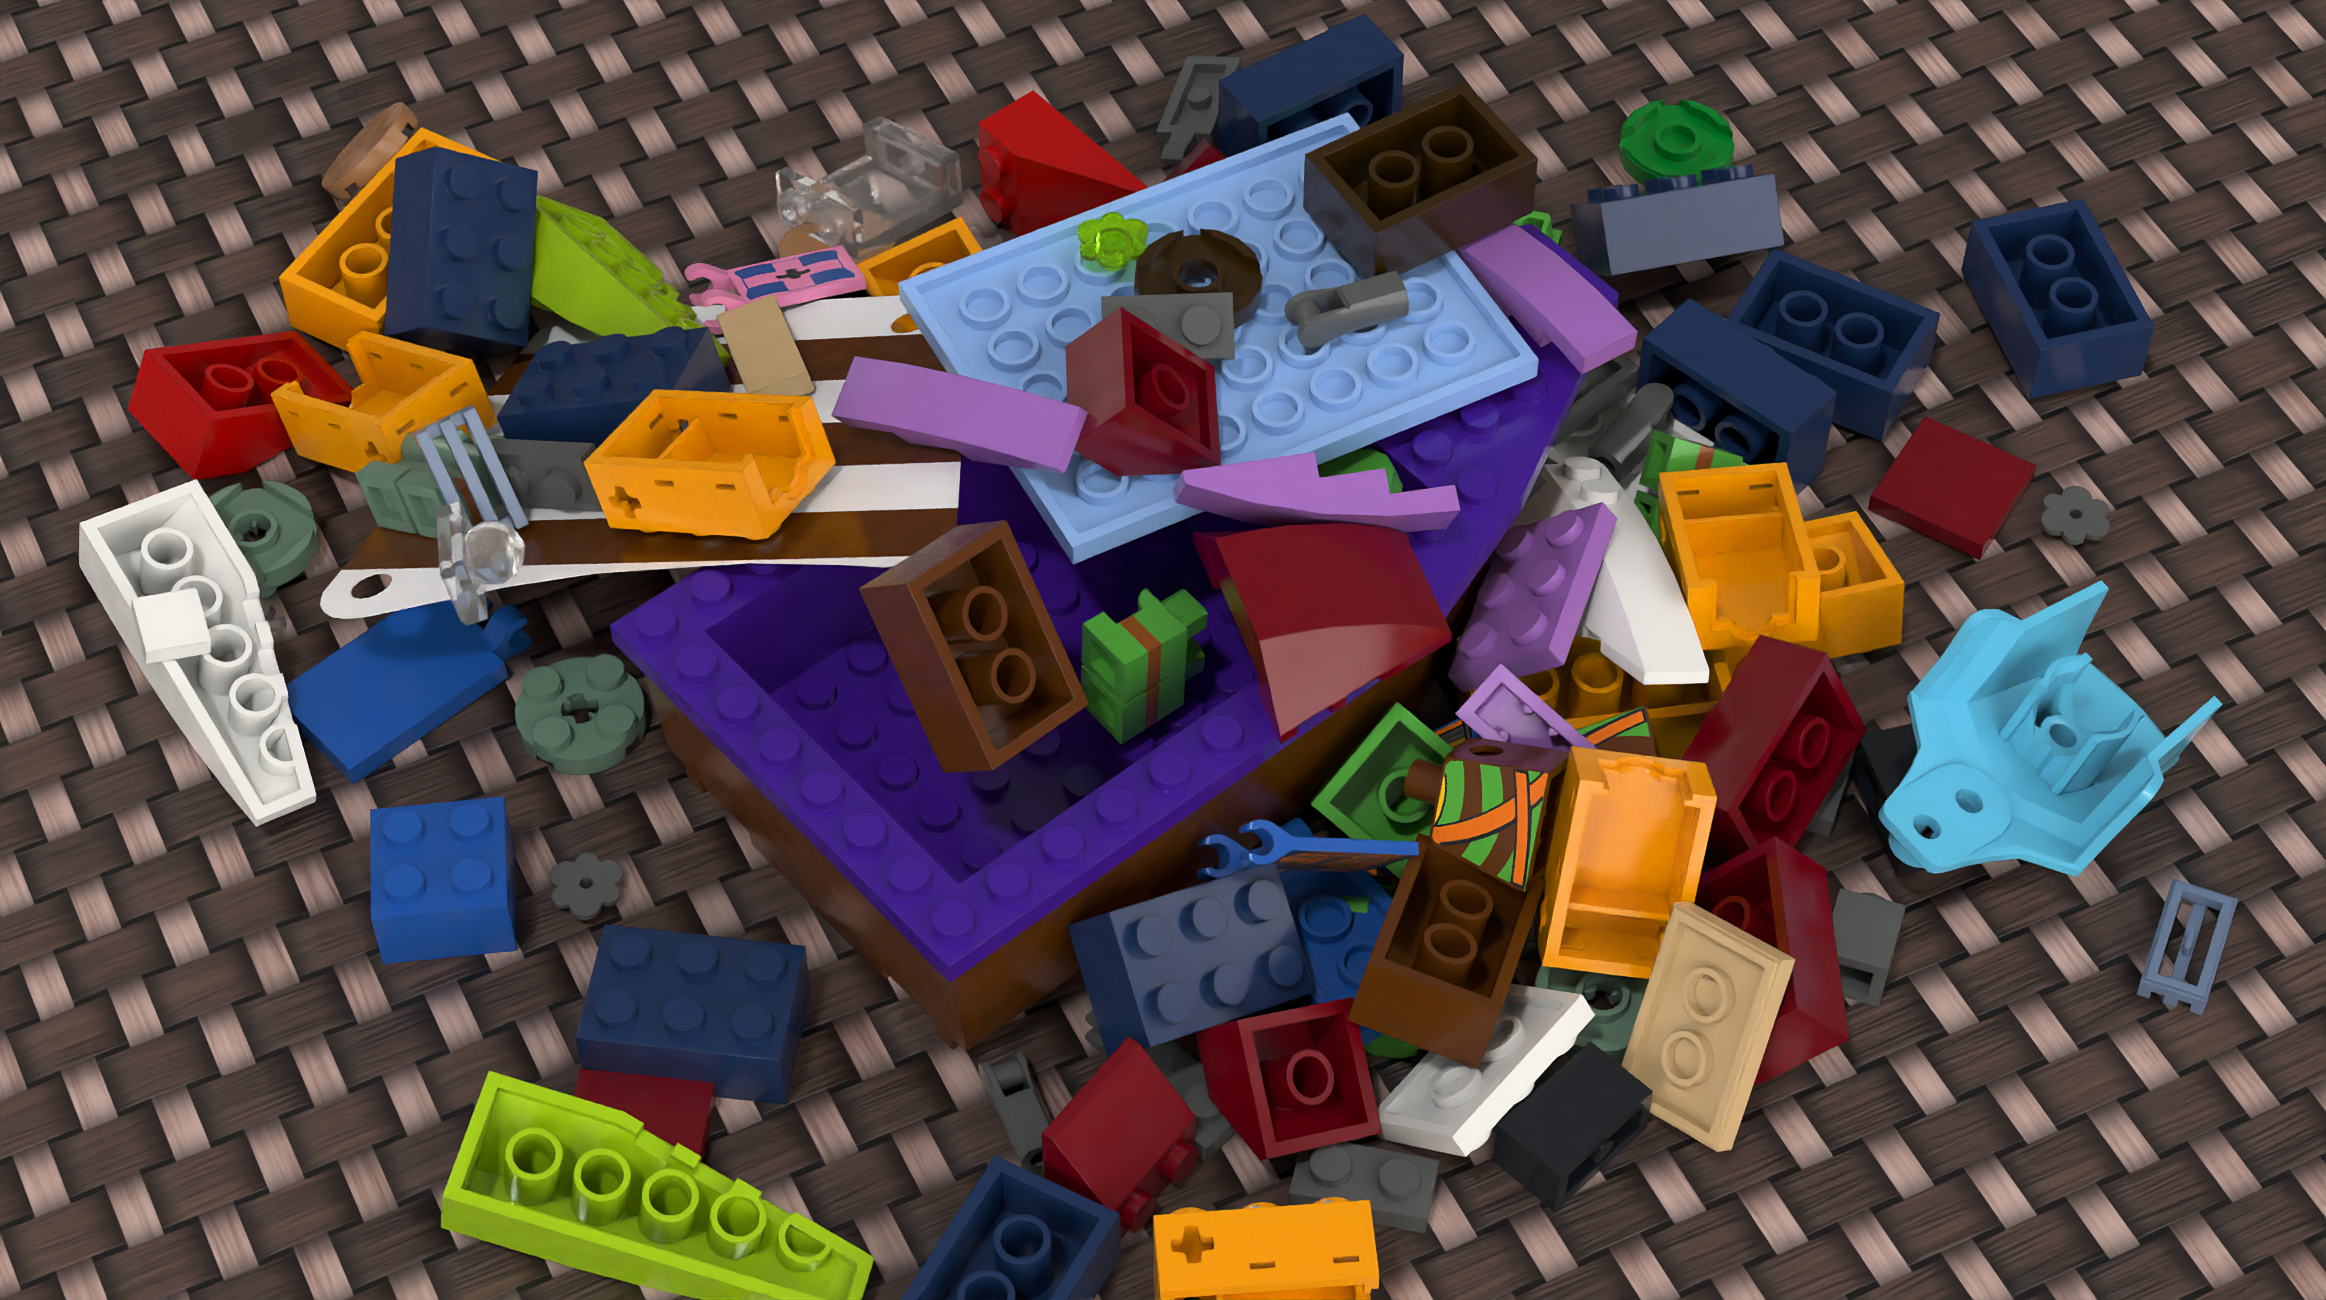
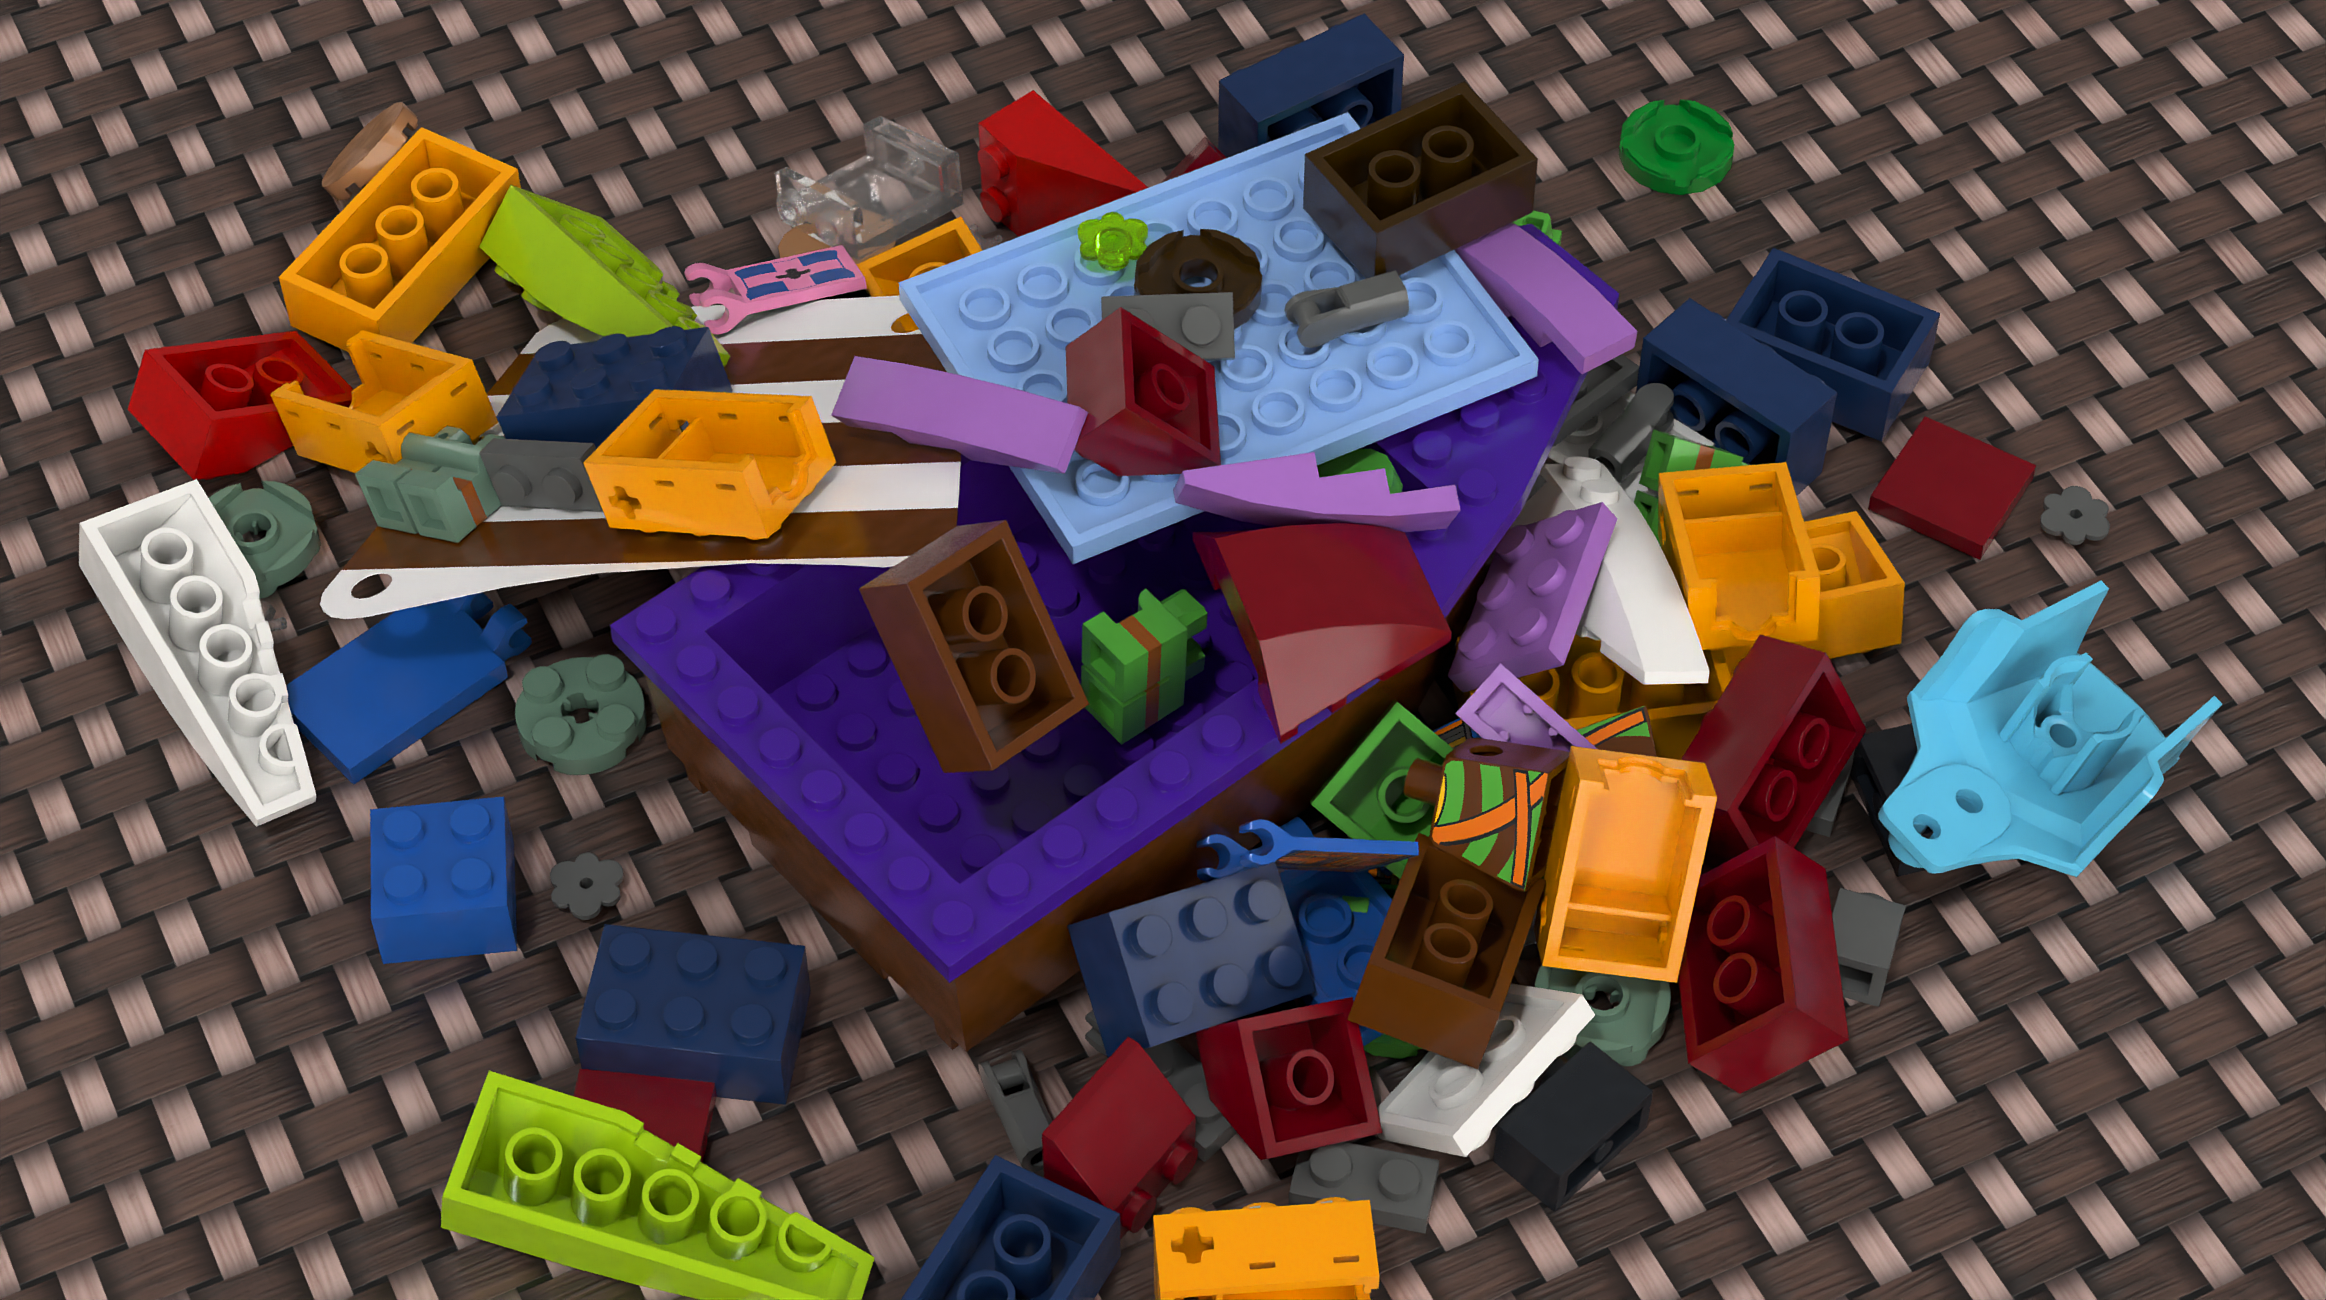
(171, 625): white tile -> none
(447, 427): sand blue tile -> none
(461, 252): dark blue brick -> none
(475, 557): clear tile -> none
(764, 349): tan tile -> none
(1193, 106): dark grey plate -> none
(1677, 220): dark blue brick -> none
(1706, 1023): tan tile -> none
(2057, 298): dark blue brick -> none
(2174, 987): sand blue tile -> none

